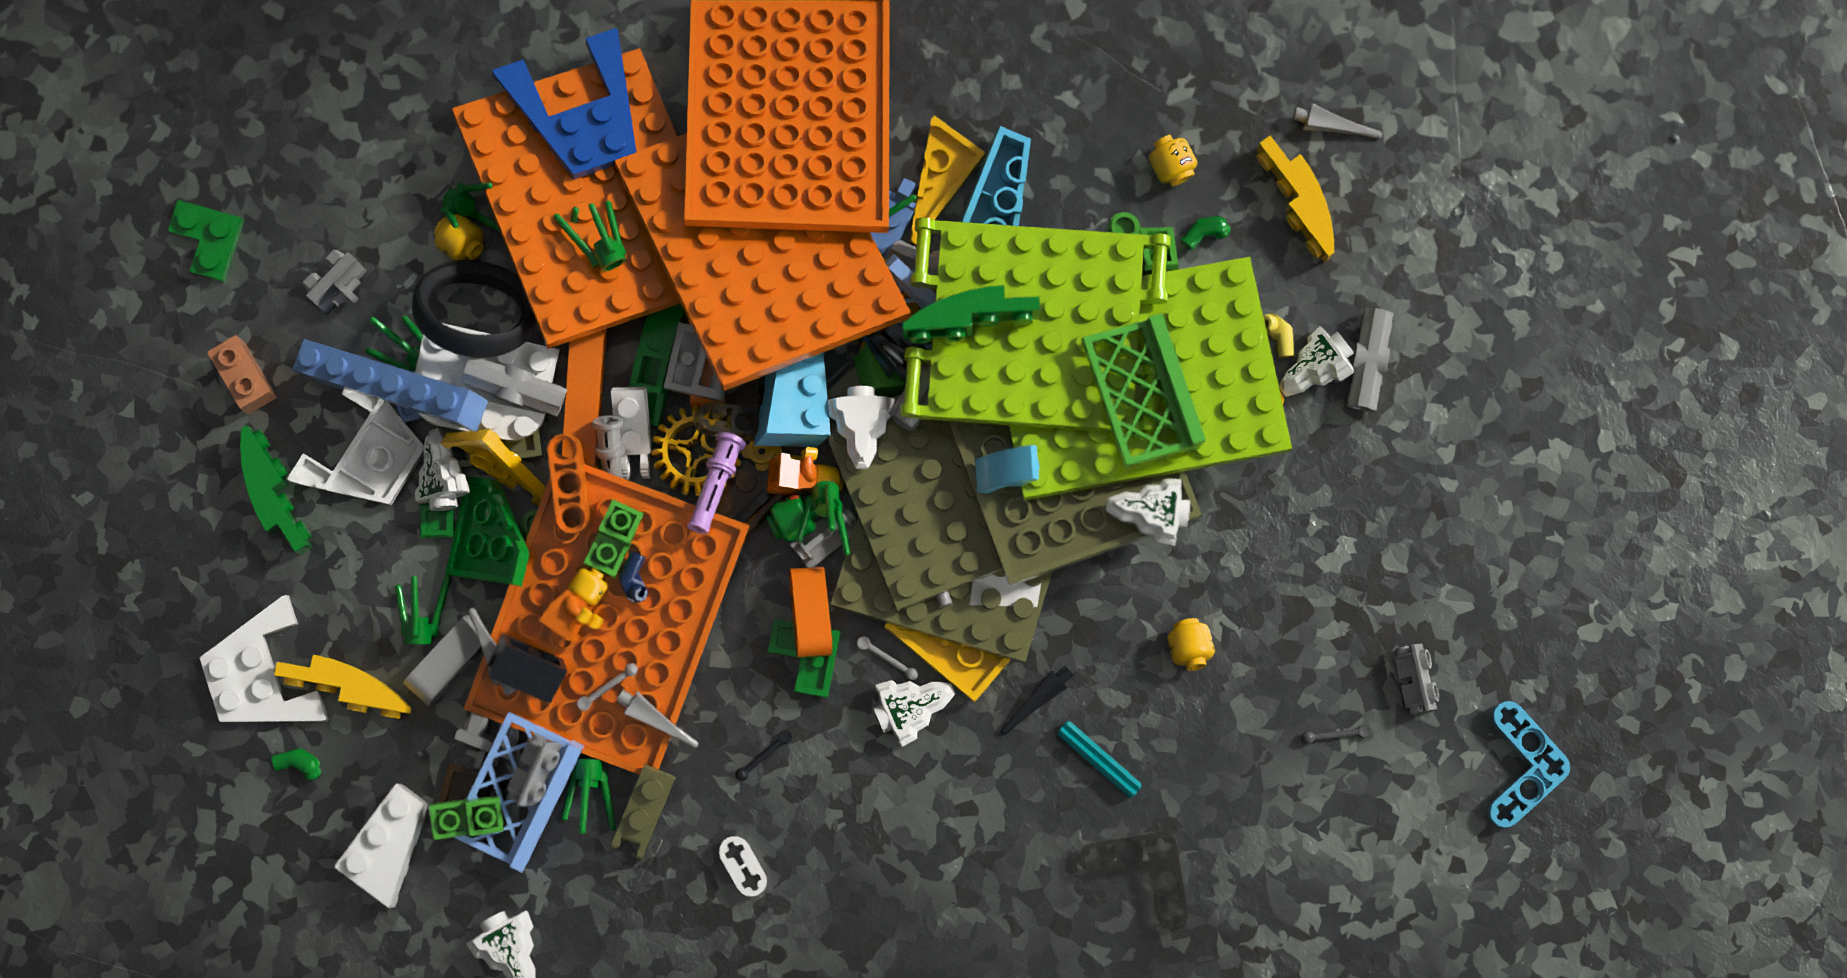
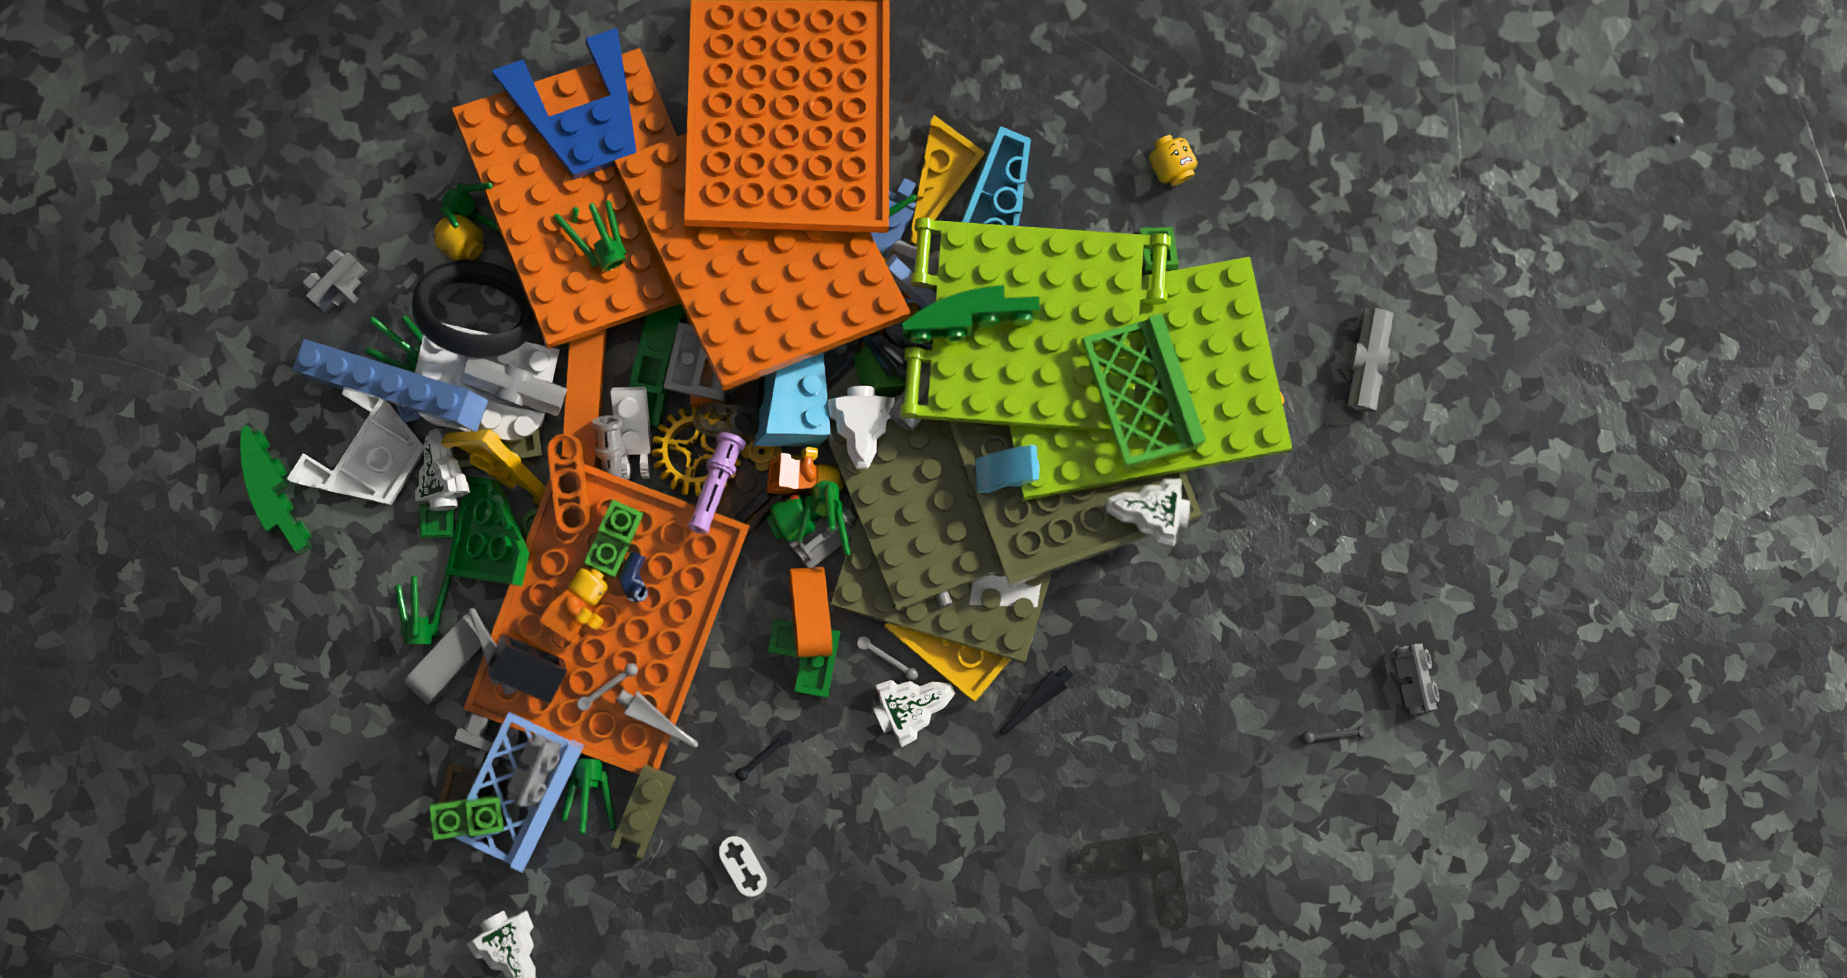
(216, 237): green plate -> none
(242, 374): nougat brick -> none
(243, 674): white wing -> none
(300, 760): green arm -> none
(356, 686): yellow slope -> none
(384, 846): white wedge -> none
(1099, 759): teal axle -> none
(1124, 223): bright green plate -> none
(1190, 644): yellow head -> none
(1205, 227): green arm -> none
(1282, 333): light yellow arm -> none
(1309, 208): yellow slope -> none
(1318, 363): white rock -> none
(1319, 119): light grey piece -> none
(1537, 770): medium azure beam -> none

